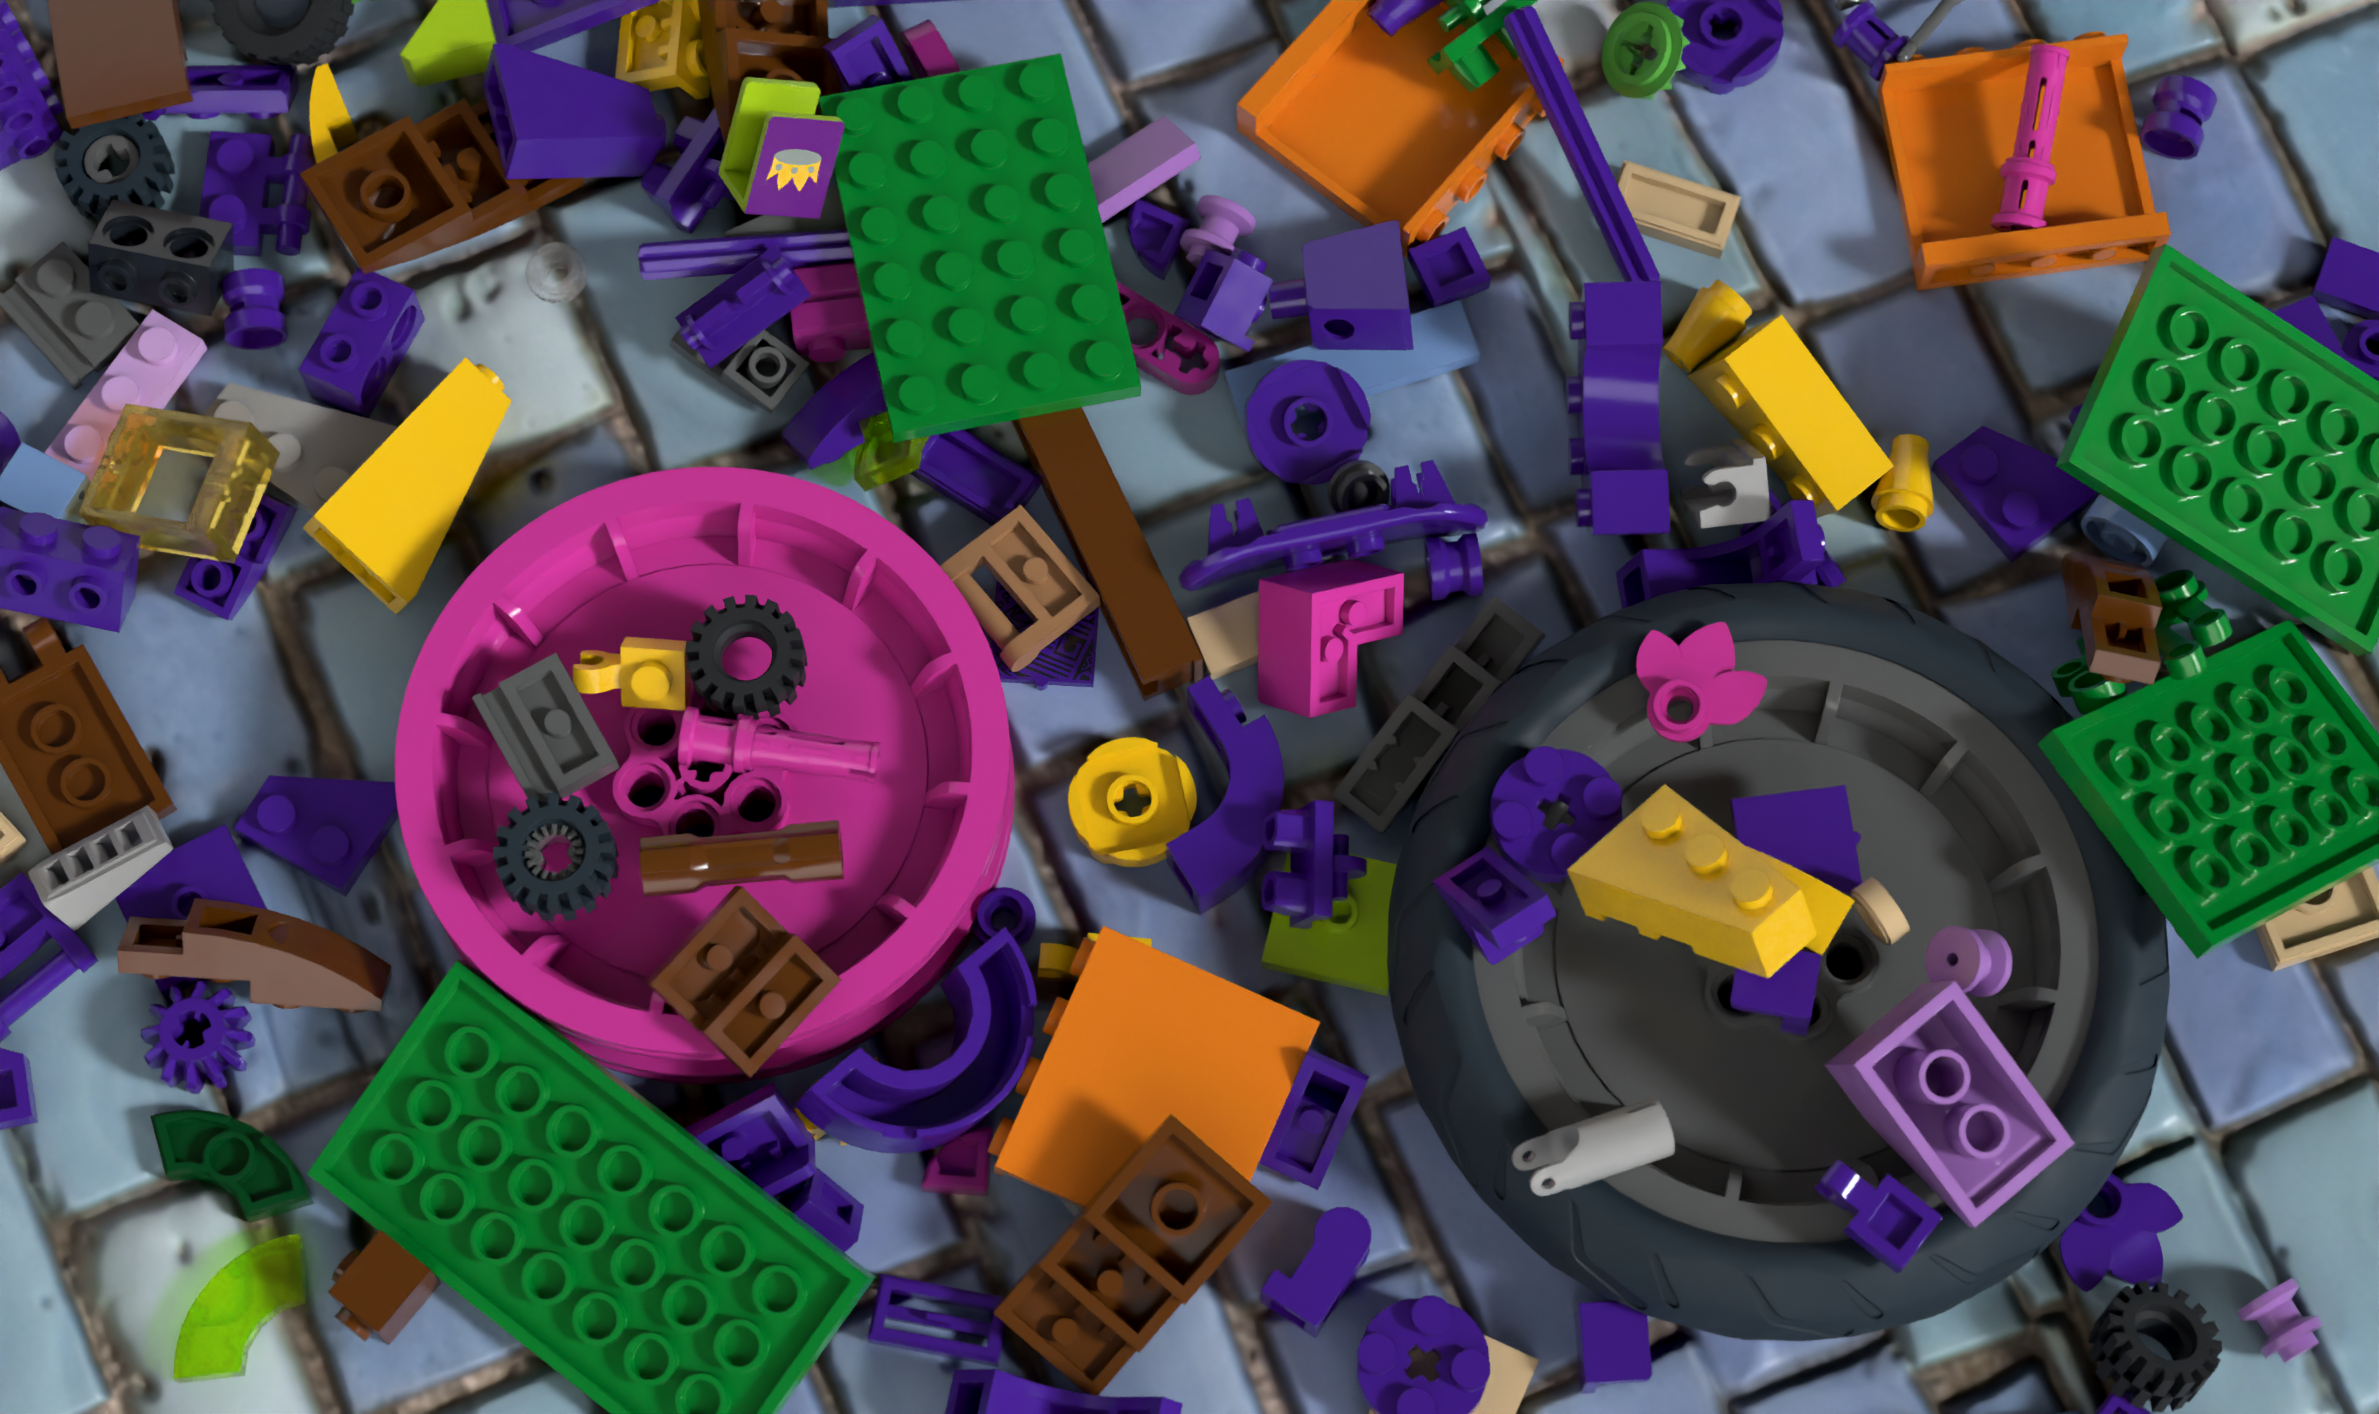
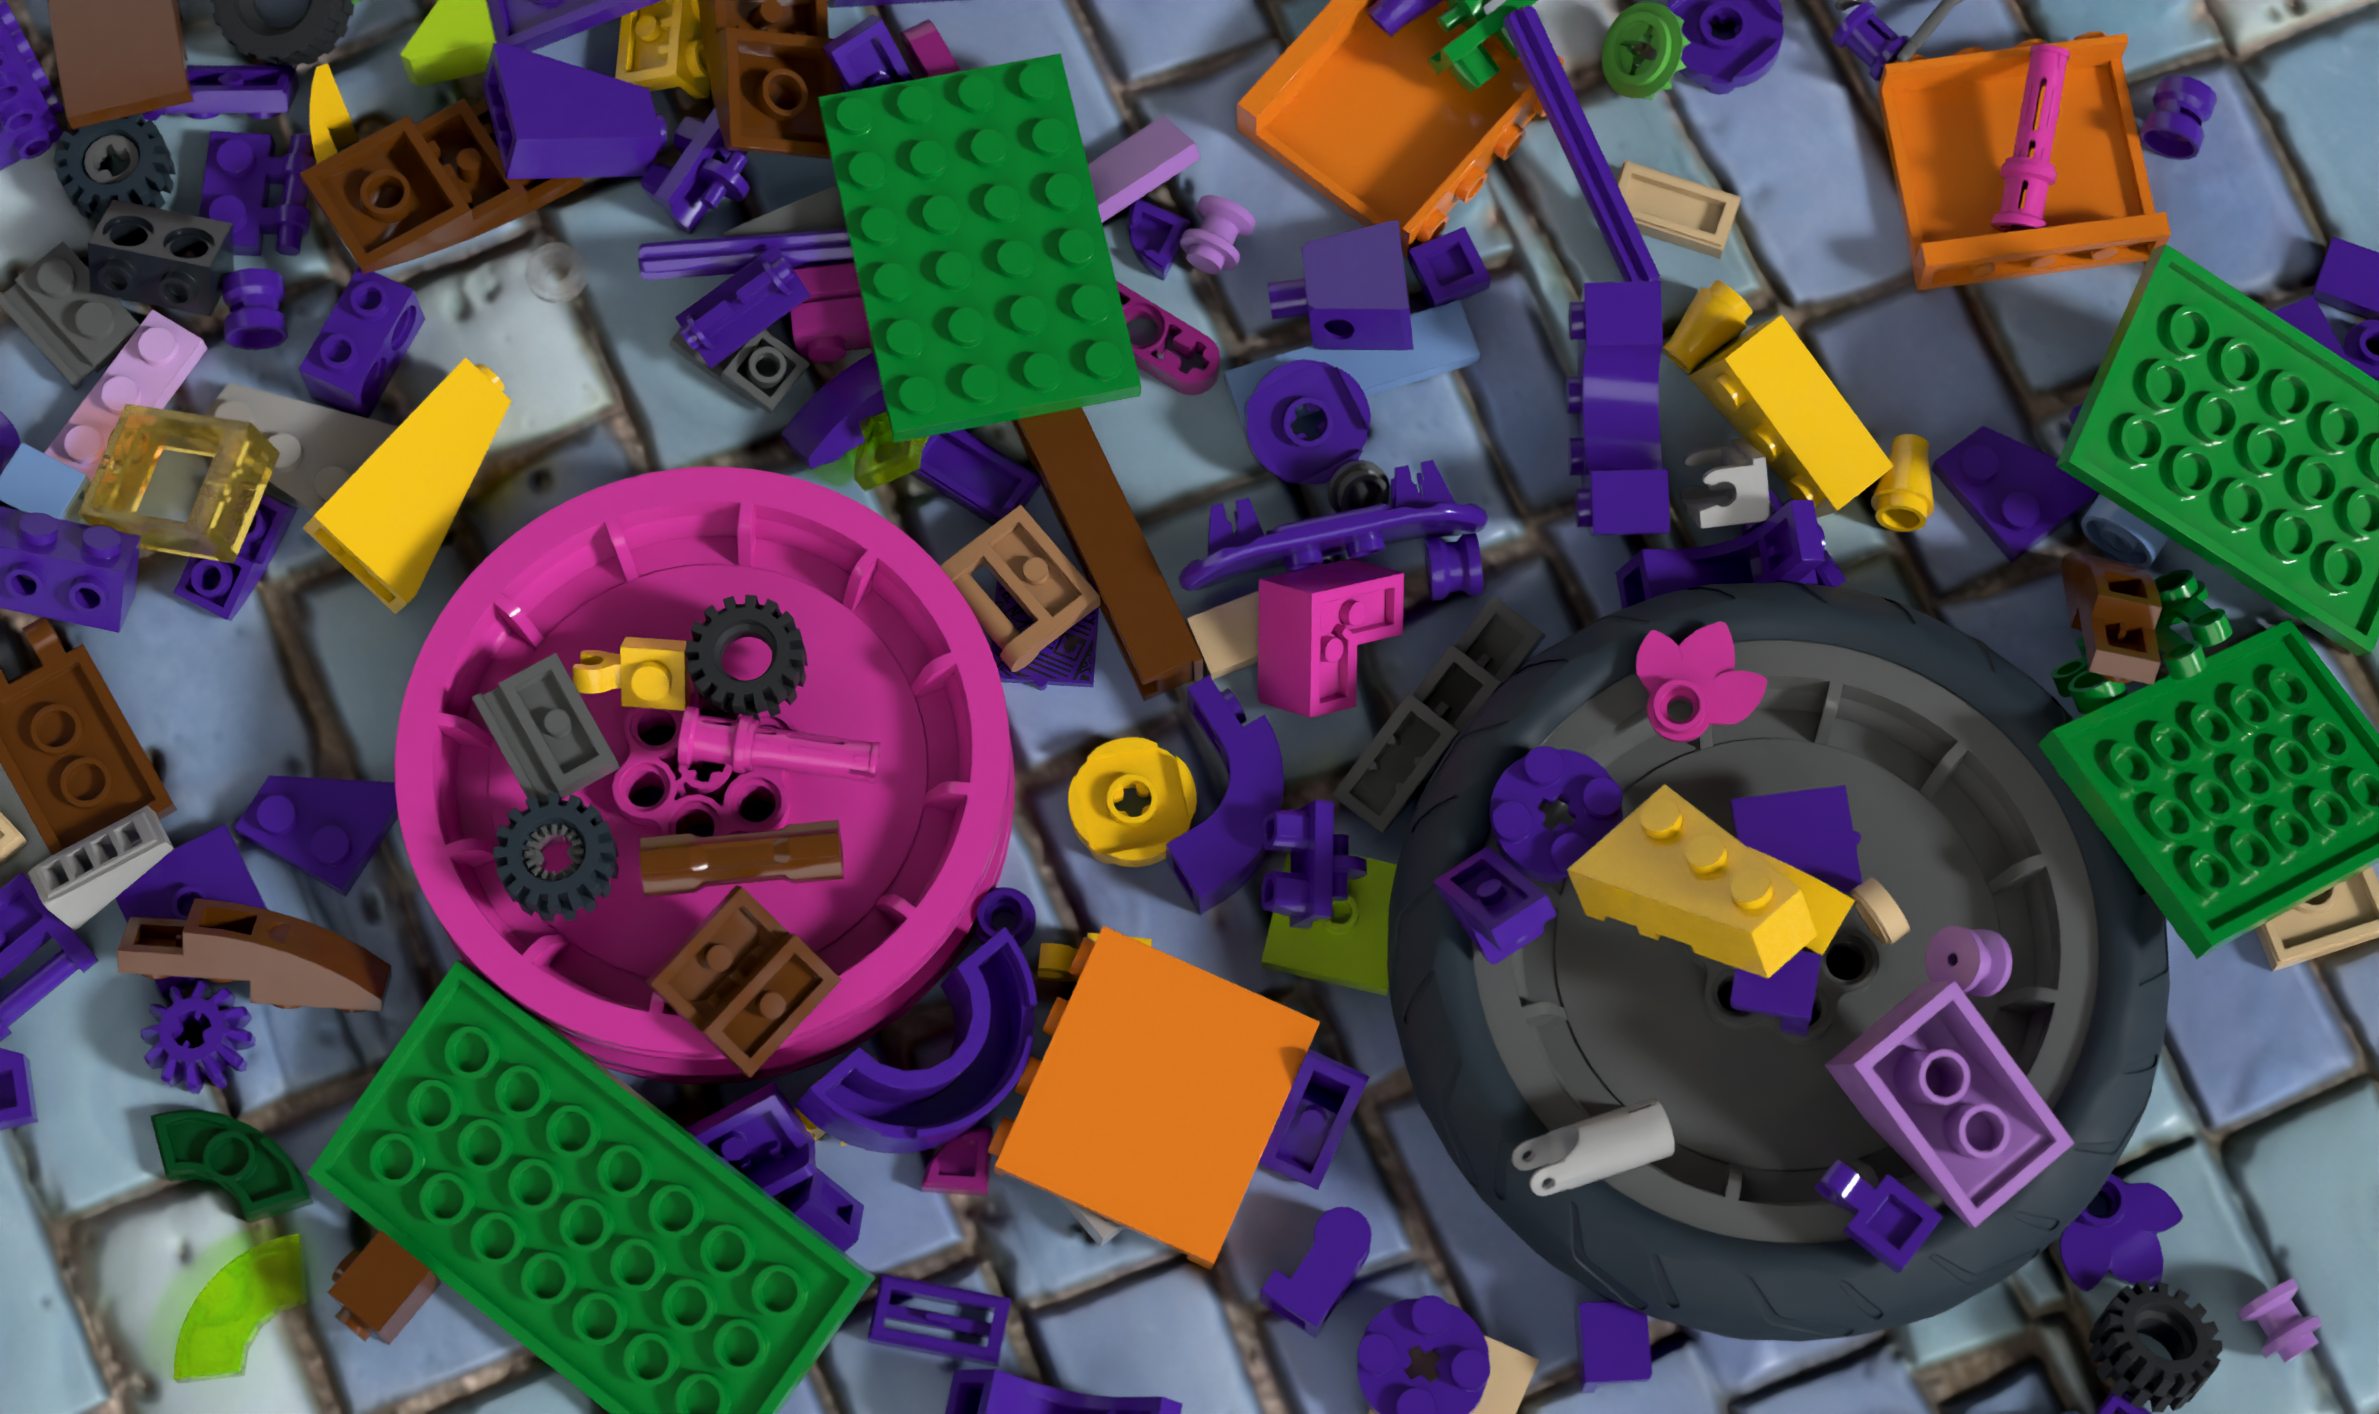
(778, 150): piece -> none
(1132, 1256): reddish brown slope -> none
(1226, 296): dark purple brick -> none

